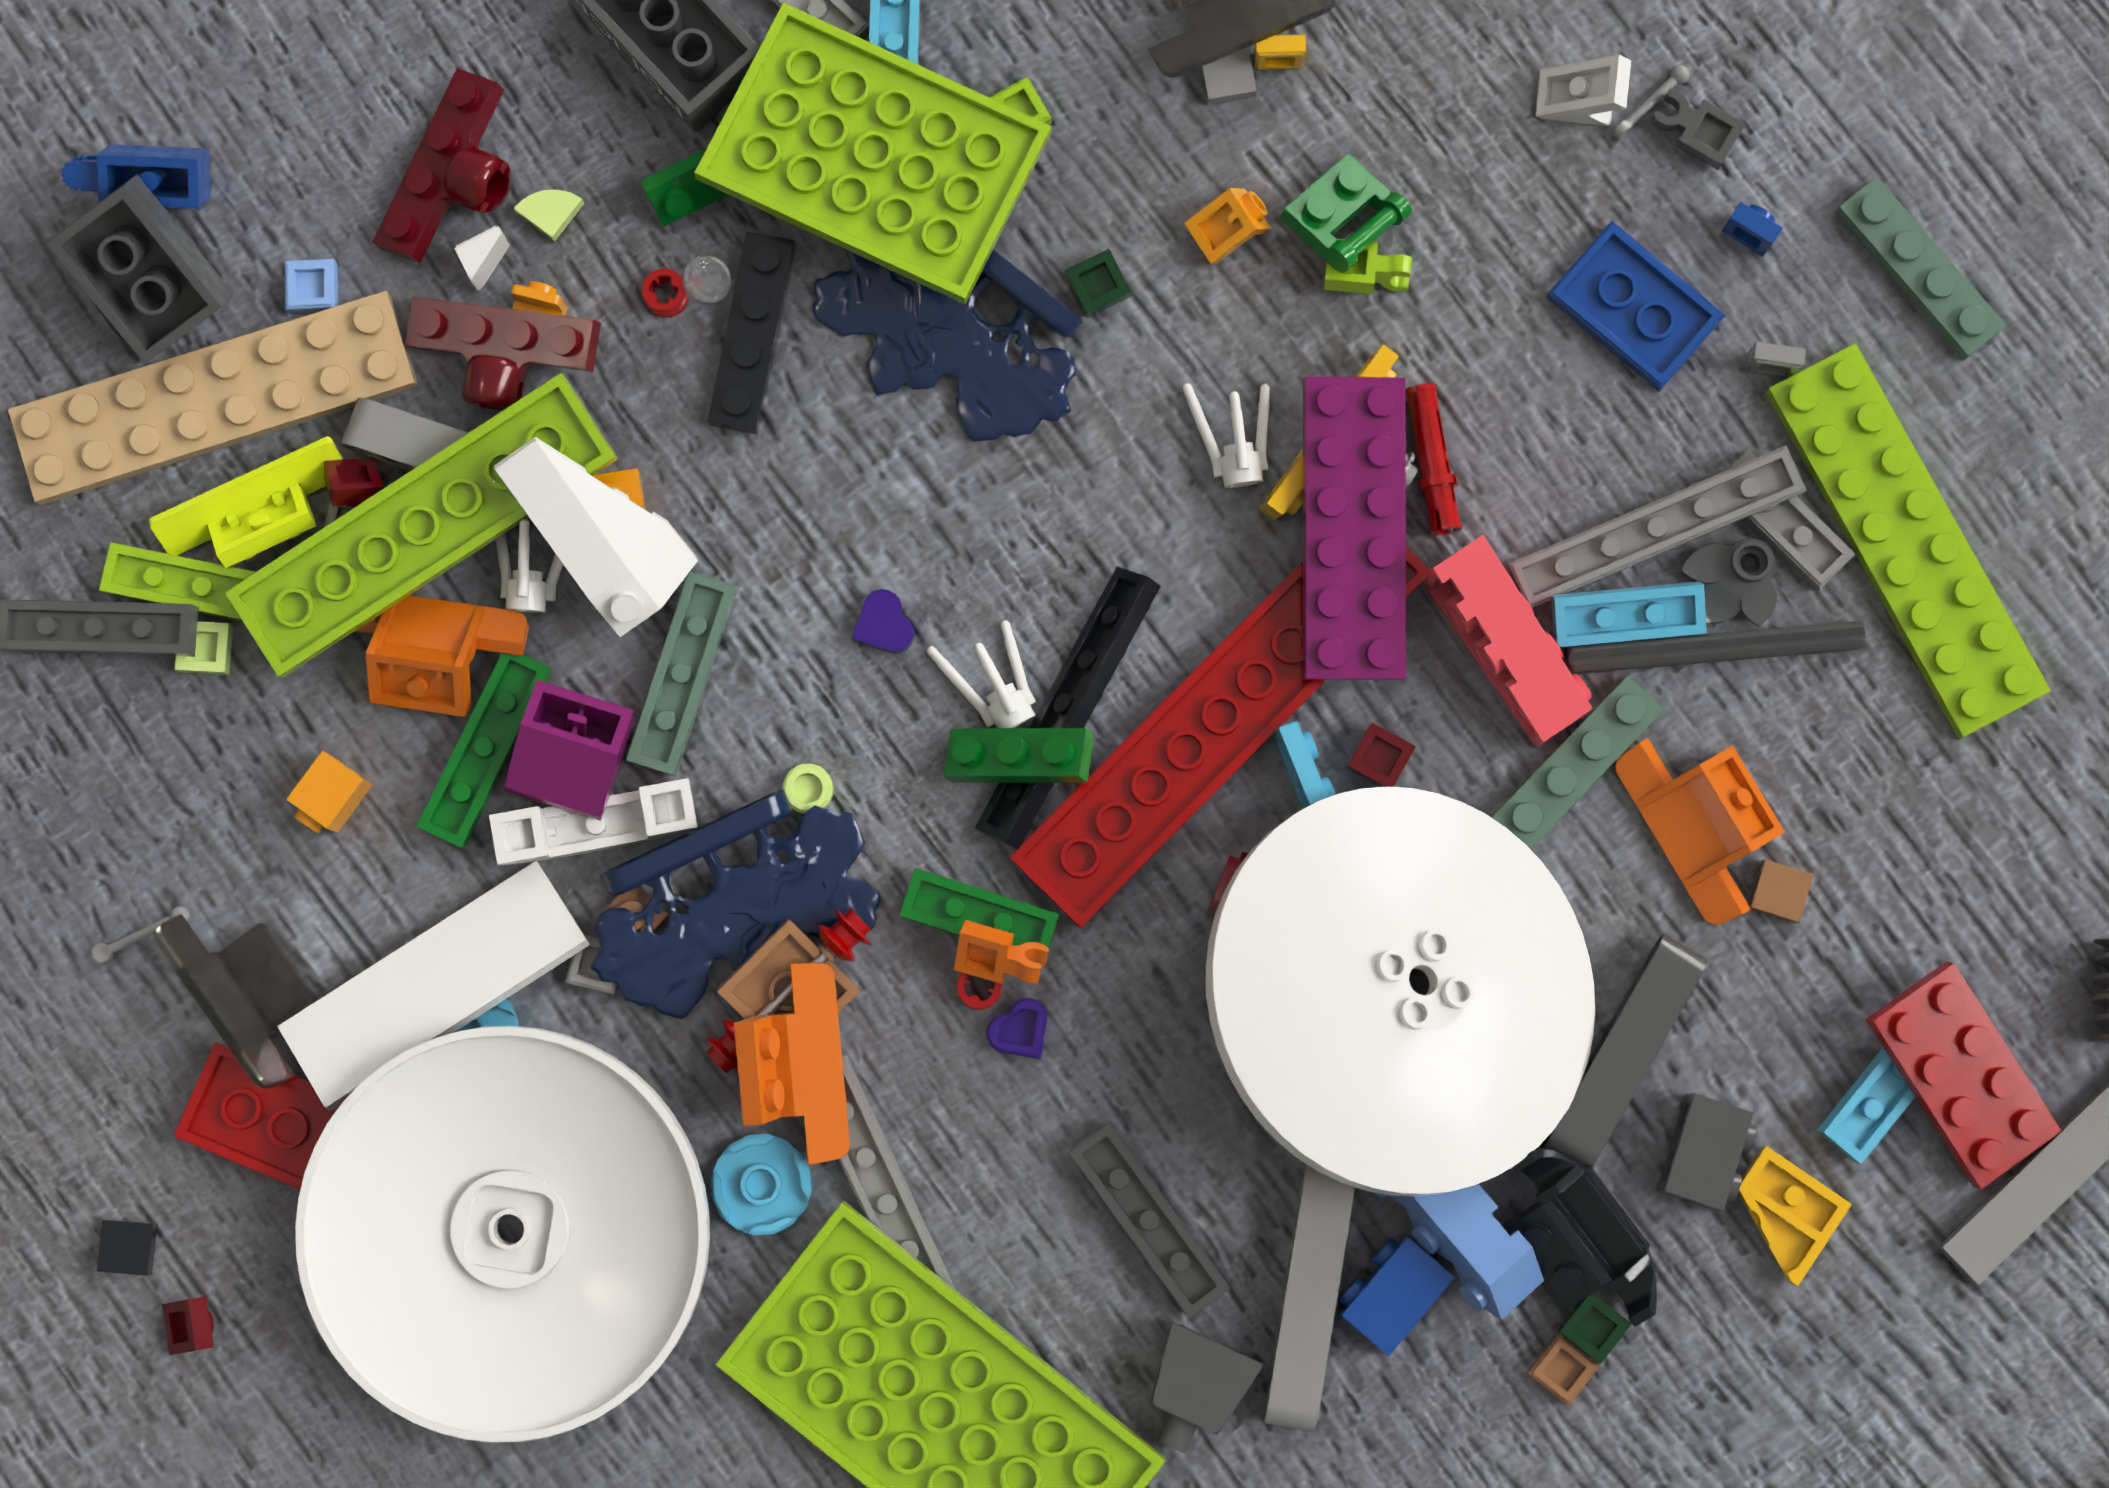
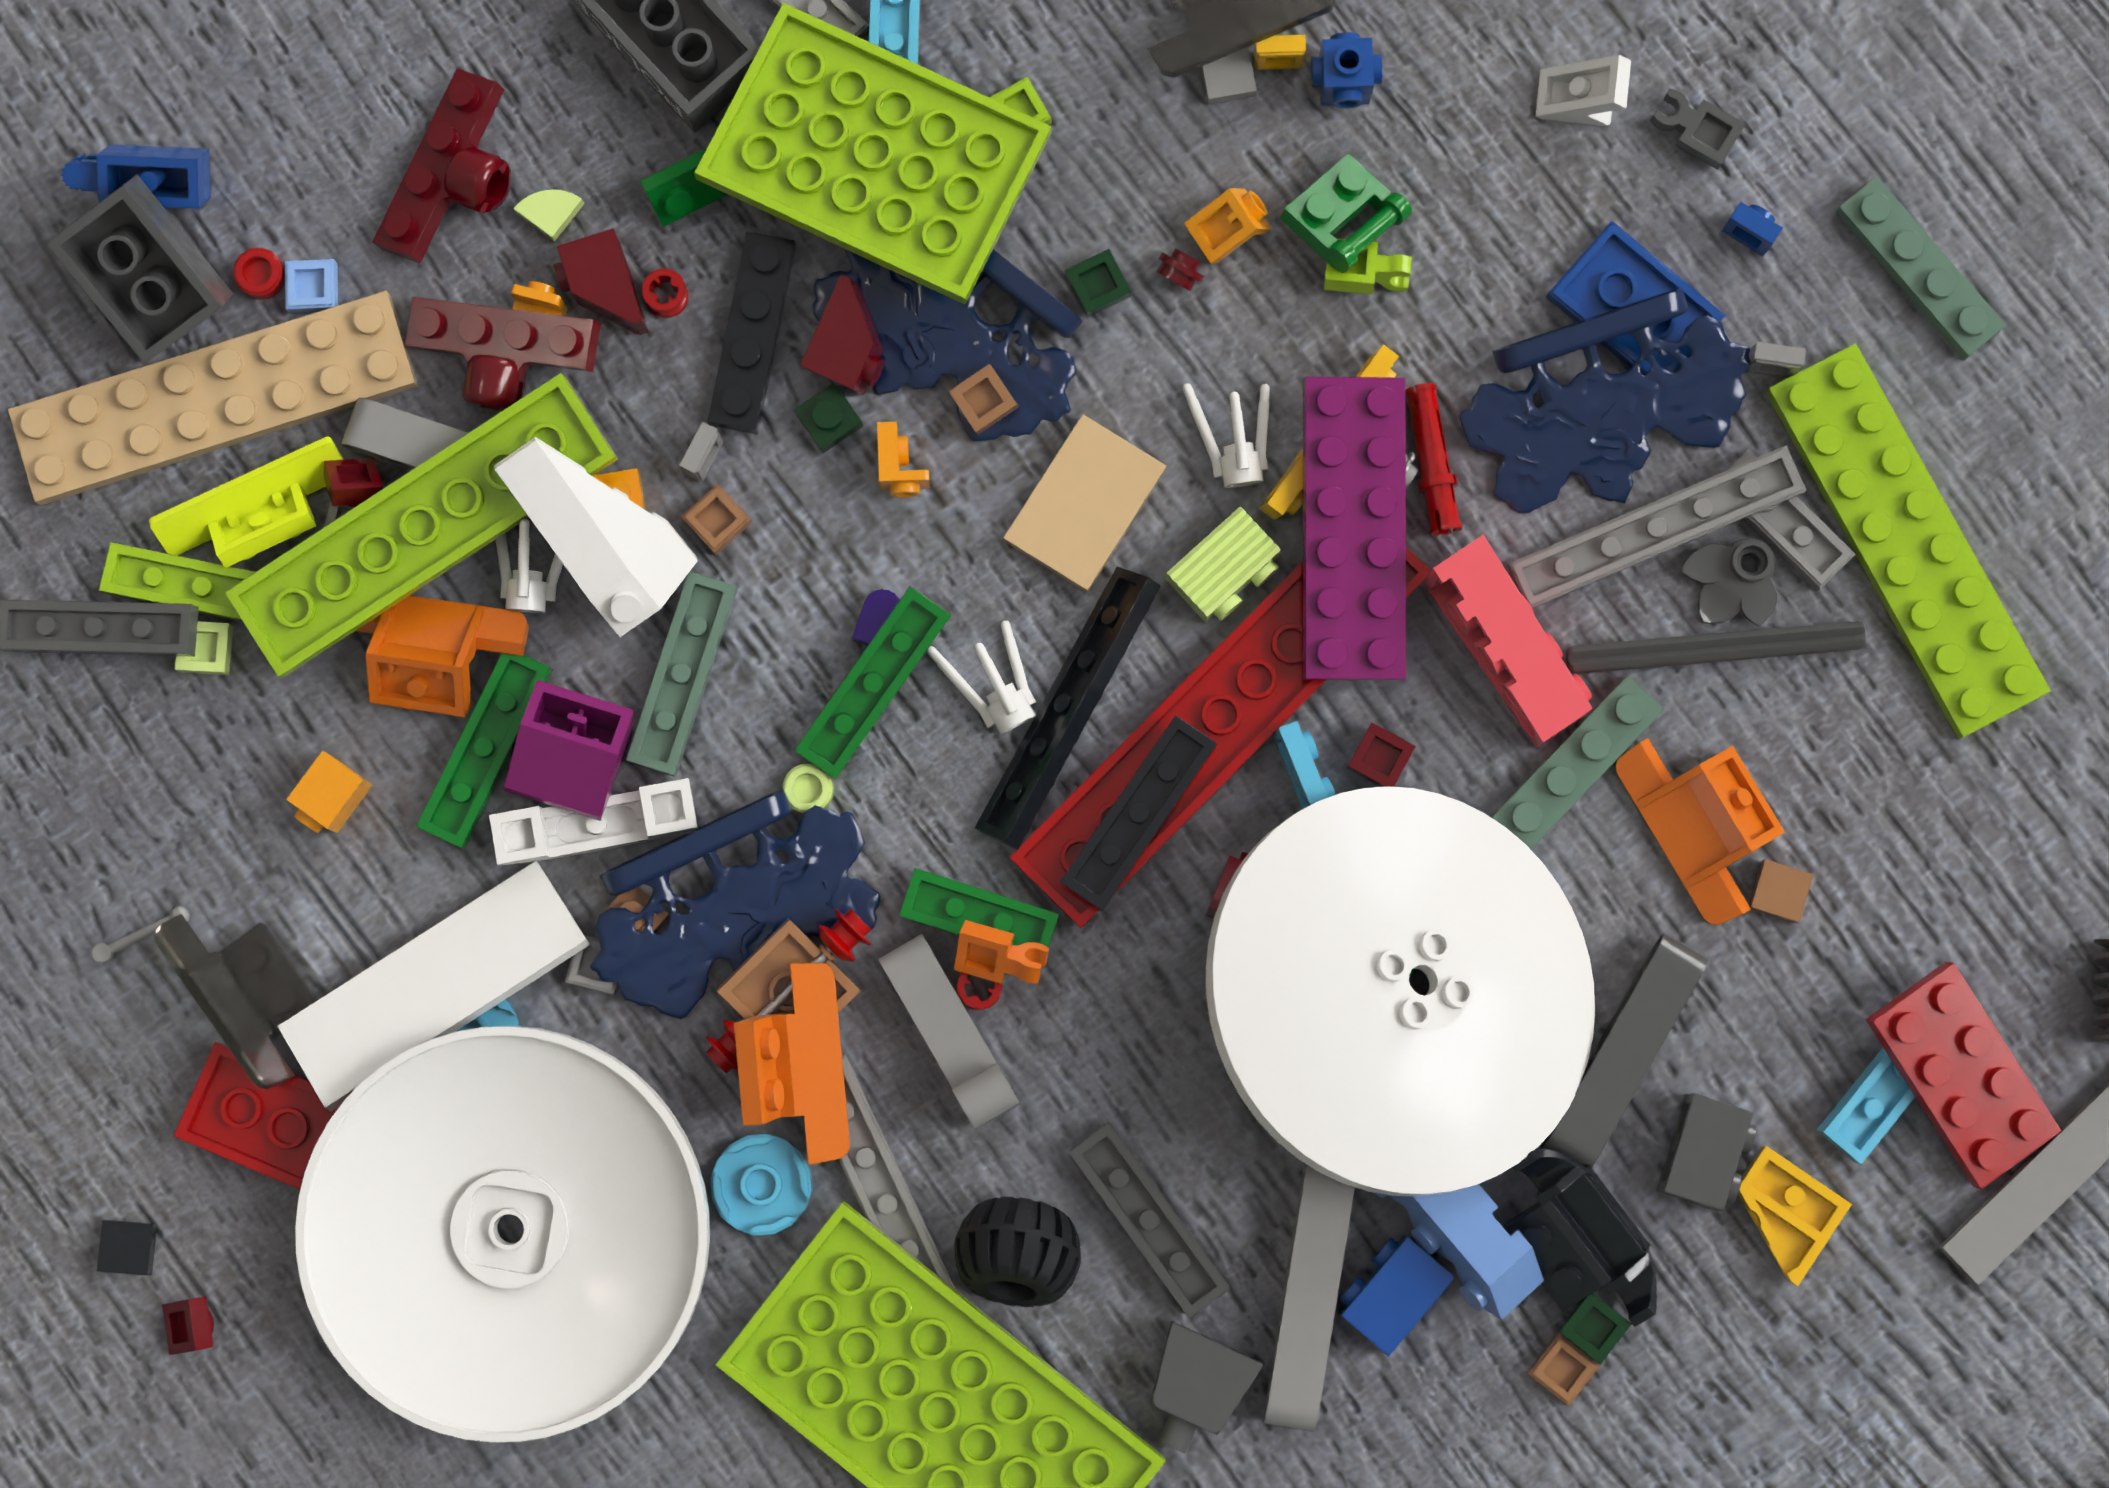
(259, 273): none -> red tile
(482, 254): white slope -> none
(600, 279): none -> dark red slope
(701, 452): none -> light grey tile
(706, 279): clear plate -> none
(716, 519): none -> medium nougat tile
(828, 418): none -> dark green plate
(846, 340): none -> dark red slope
(872, 682): none -> green plate
(893, 453): none -> light orange bracket
(949, 1032): none -> light grey beam
(983, 399): none -> medium nougat tile
(1017, 1252): none -> black wheel
(1019, 755): green plate -> none
(1020, 1030): dark purple tile -> none
(1085, 503): none -> tan tile
(1138, 813): none -> black plate
(1180, 269): none -> dark red plate
(1224, 566): none -> yellowish green brick
(1346, 86): none -> blue brick
(1600, 417): none -> dark blue plant
(1629, 614): medium azure plate -> none
(1679, 75): light grey hinge -> none

